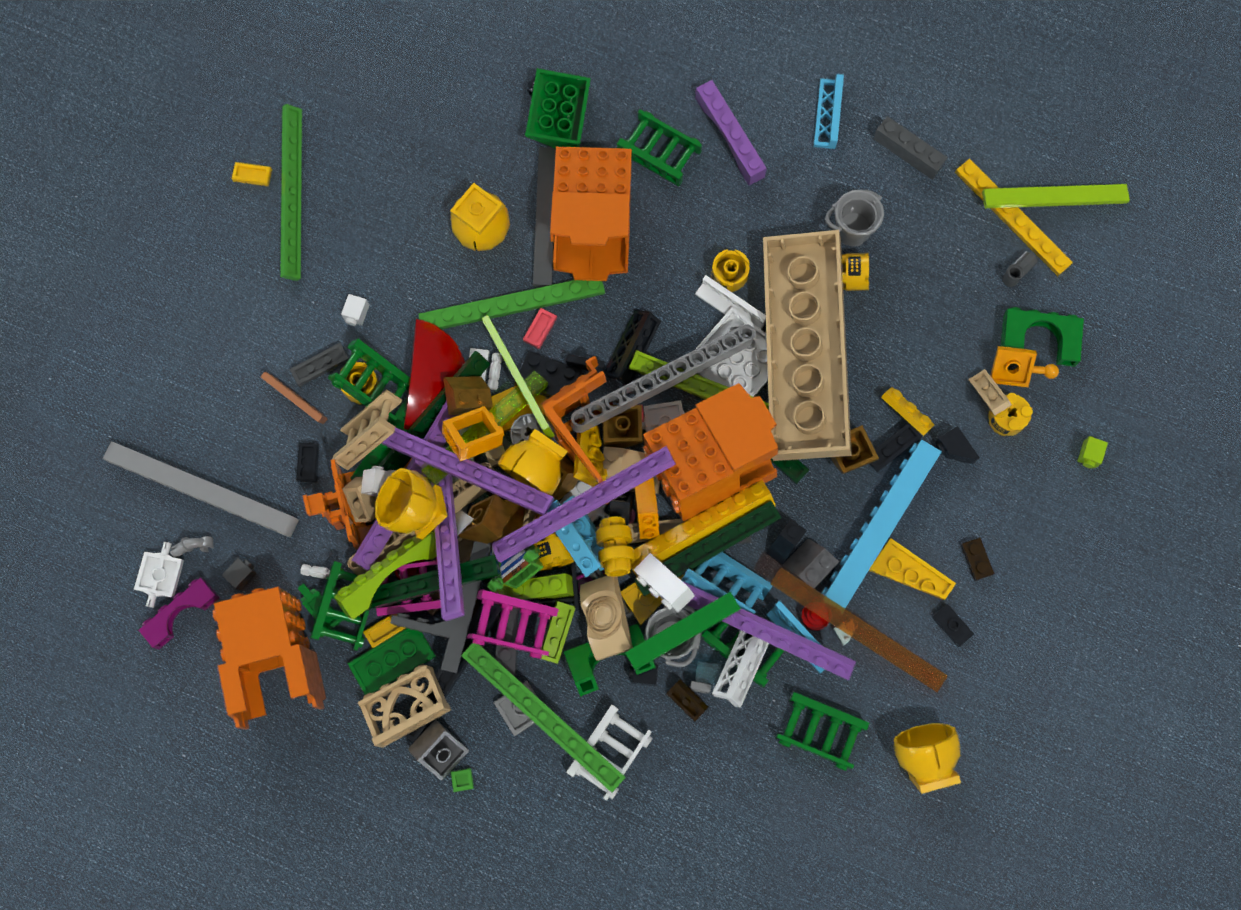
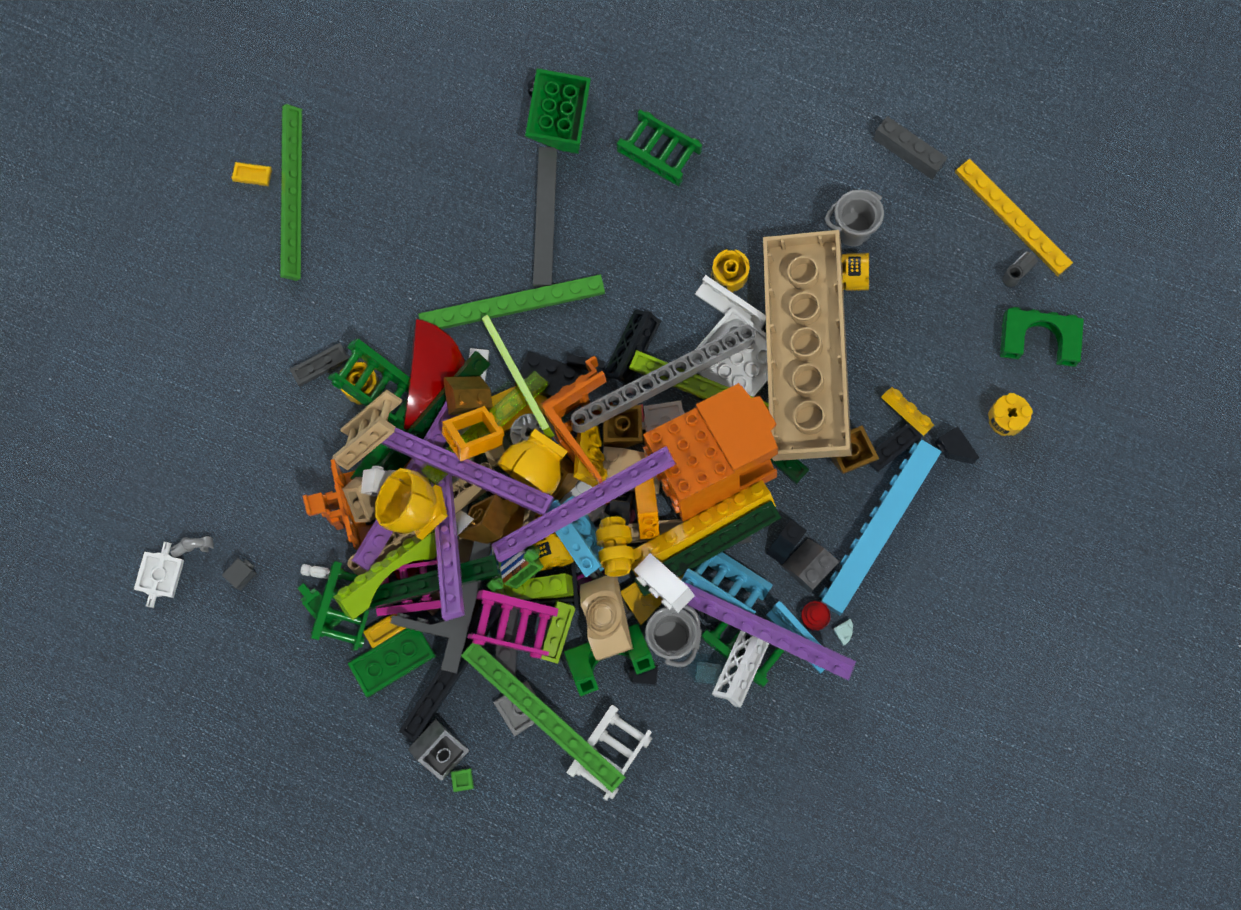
(160, 628): magenta arch -> none
(200, 489): light grey beam -> none
(258, 636): orange piece -> none
(292, 396): nougat tile -> none
(307, 462): black plate -> none
(355, 310): white brick -> none
(392, 691): tan fence -> none
(479, 218): yellow plate -> none
(494, 372): white axle -> none
(540, 328): coral tile -> none
(591, 211): orange piece -> none
(682, 631): green tile -> none
(687, 700): dark brown plate -> none
(700, 687): light grey tile -> none
(744, 153): medium lavender arch -> none
(835, 112): medium azure fence -> none
(837, 718): green fence -> none
(858, 629): clear orange plate -> none
(908, 569): yellow wing -> none
(929, 755): yellow plate -> none
(953, 625): black plate -> none
(977, 559): dark brown plate -> none
(990, 392): tan plate -> none
(1022, 374): light orange plate -> none
(1055, 196): lime tile -> none
(1092, 452): lime brick -> none

